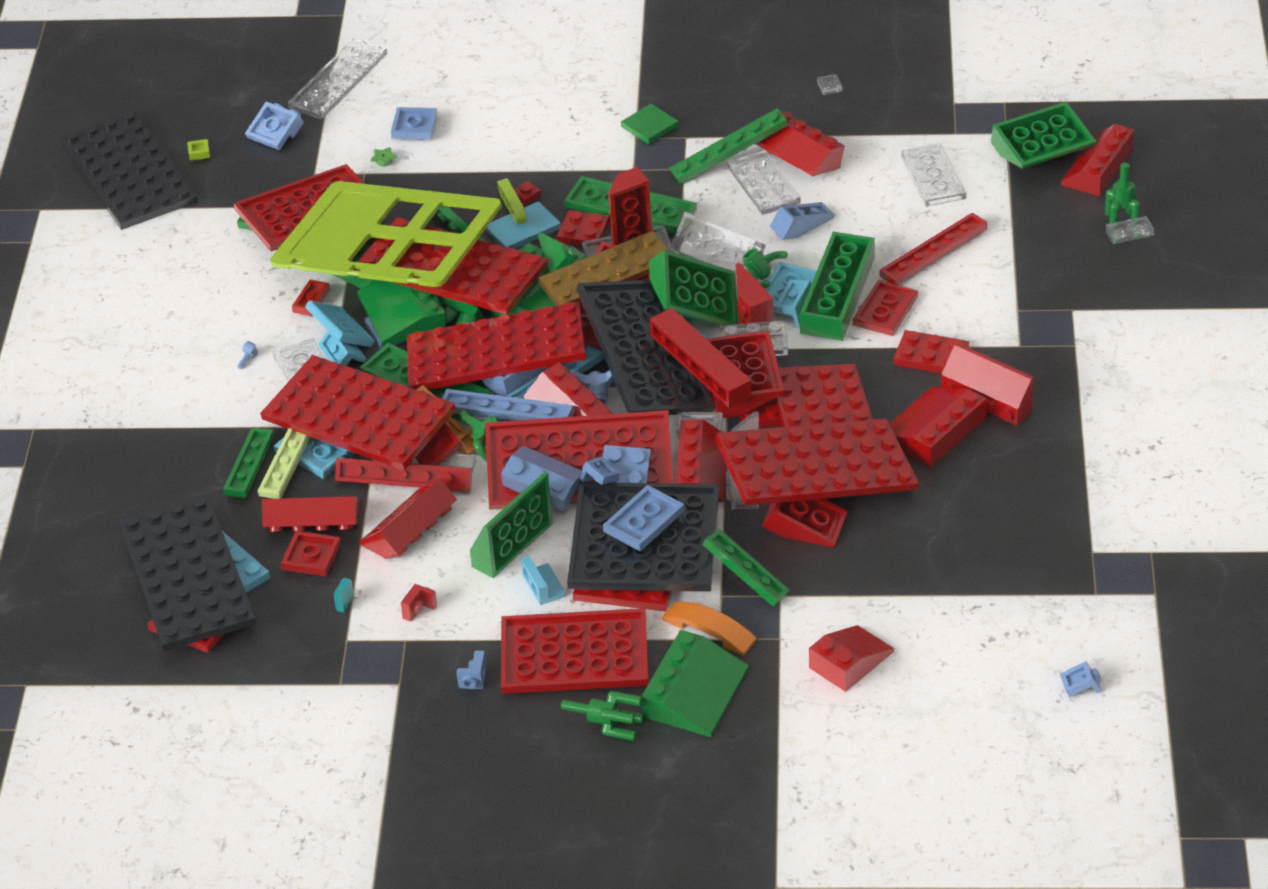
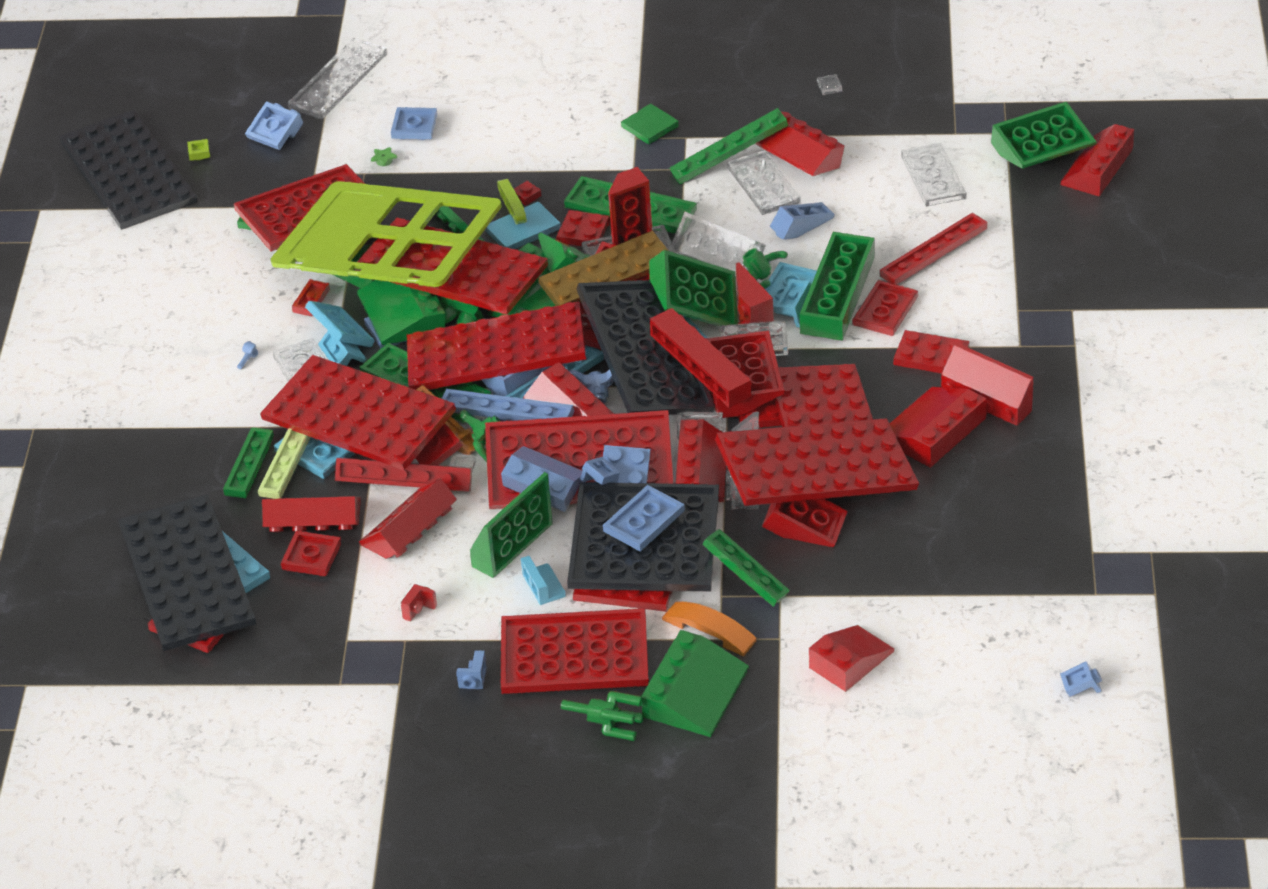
(343, 595): teal tile -> none
(1122, 197): green plant -> none
(1129, 230): clear plate -> none

